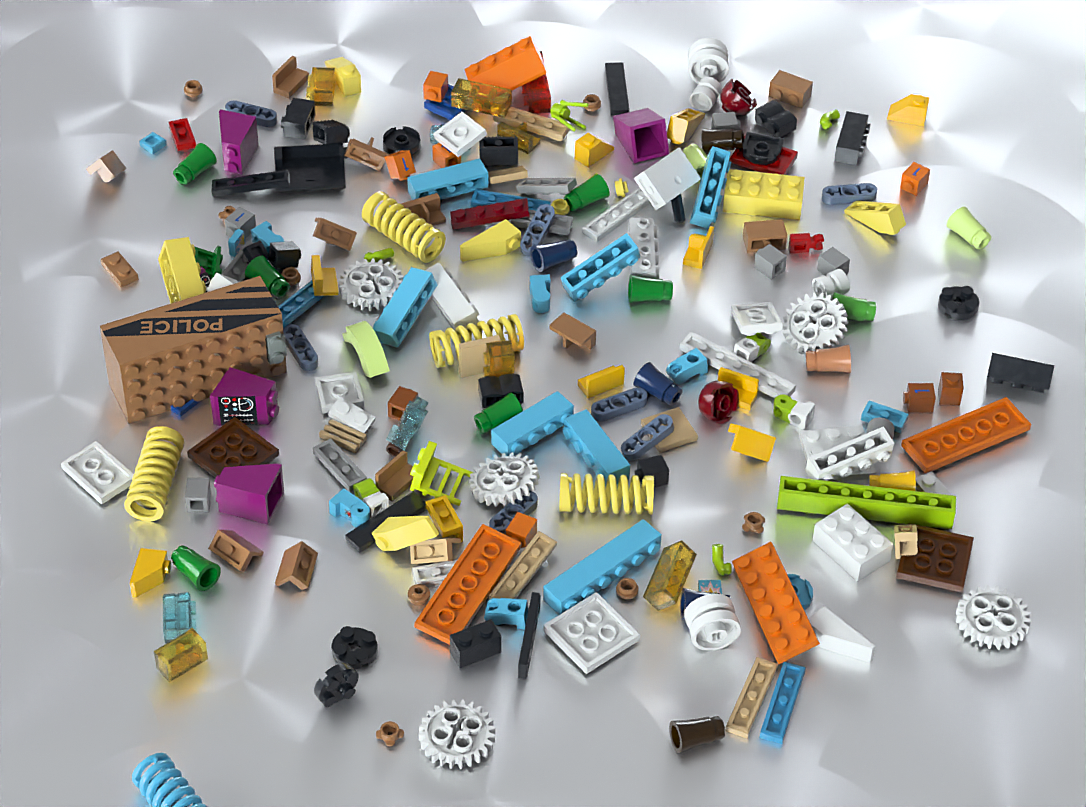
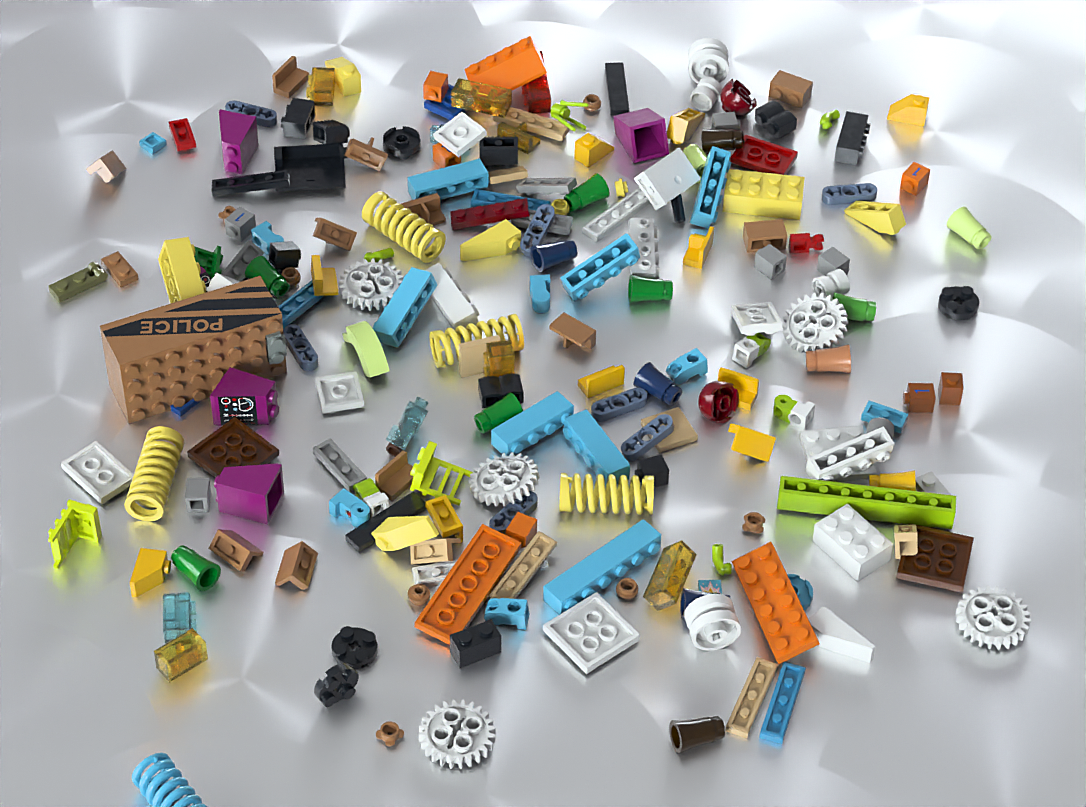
(76, 521): none -> neon yellow plate
(78, 282): none -> olive plate
(193, 88): medium nougat plate -> none
(195, 163): green plant -> none
(236, 242): medium azure tile -> none
(255, 250): black plate -> none
(345, 433): tan tile -> none
(351, 415): white plate -> none
(399, 401): dark orange brick -> none
(400, 165): orange brick -> none
(529, 635): black tile -> none
(720, 357): white plate -> none
(762, 148): black tile -> none
(965, 435): orange plate -> none
(1020, 372): black slope -> none

